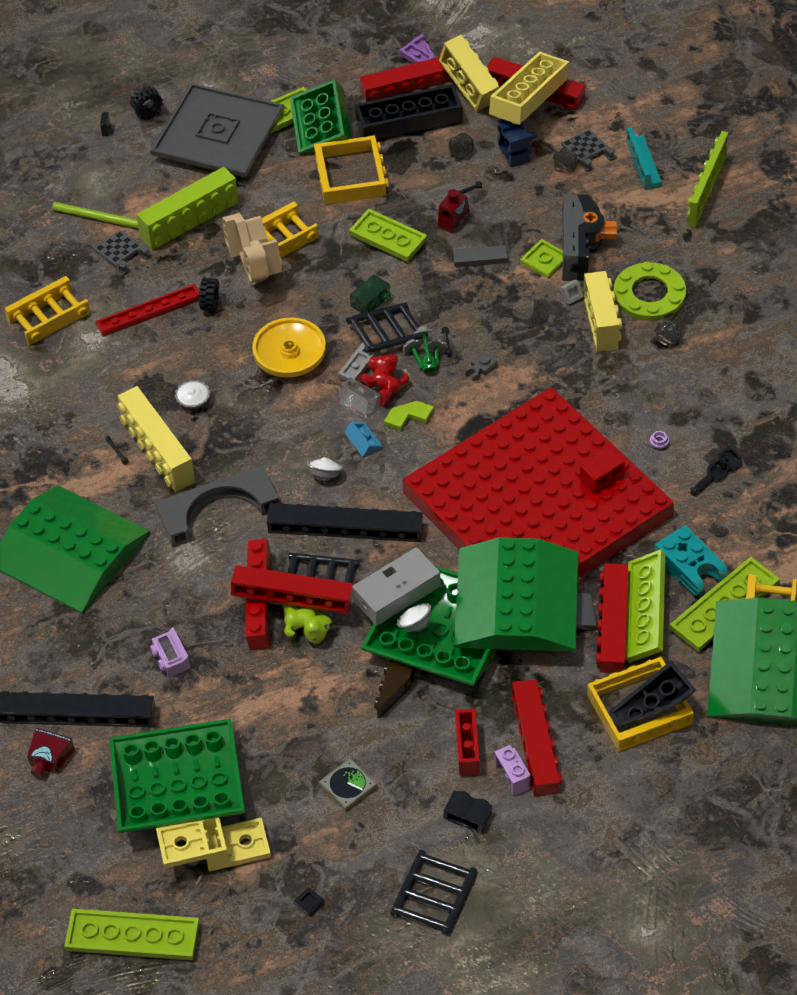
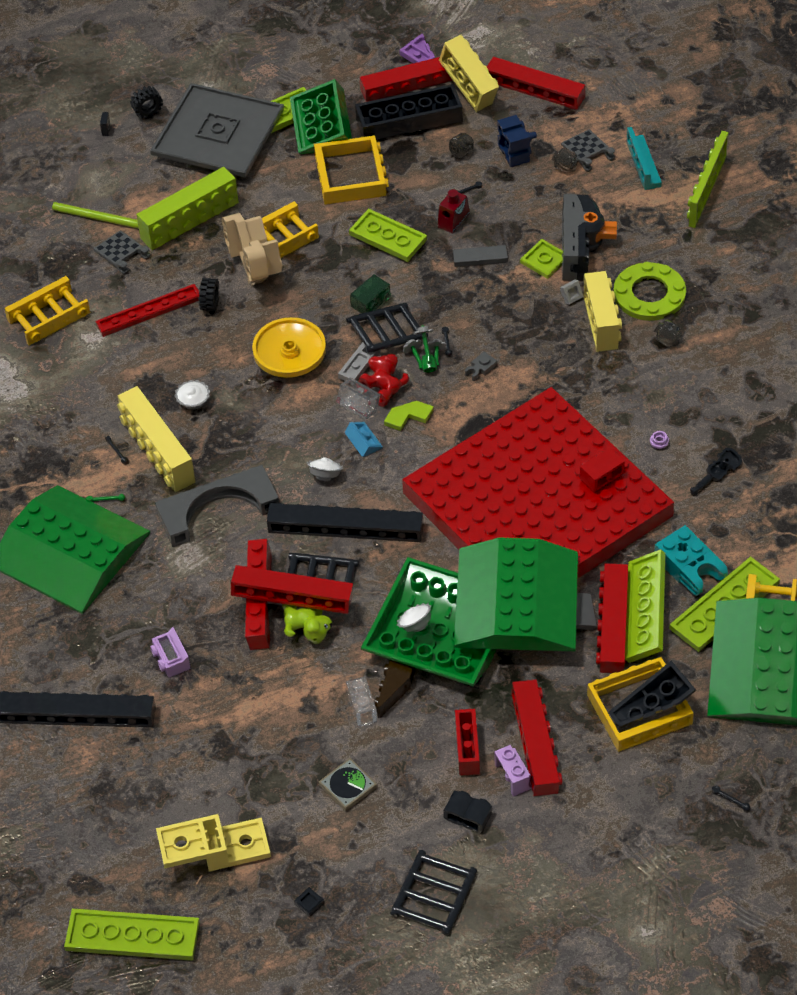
(48, 752): dark red torso -> none
(121, 497): none -> green hinge
(175, 775): green slope -> none
(361, 701): none -> clear brick
(396, 586): light grey brick -> none
(529, 88): light yellow brick -> none
(716, 790): none -> black hinge

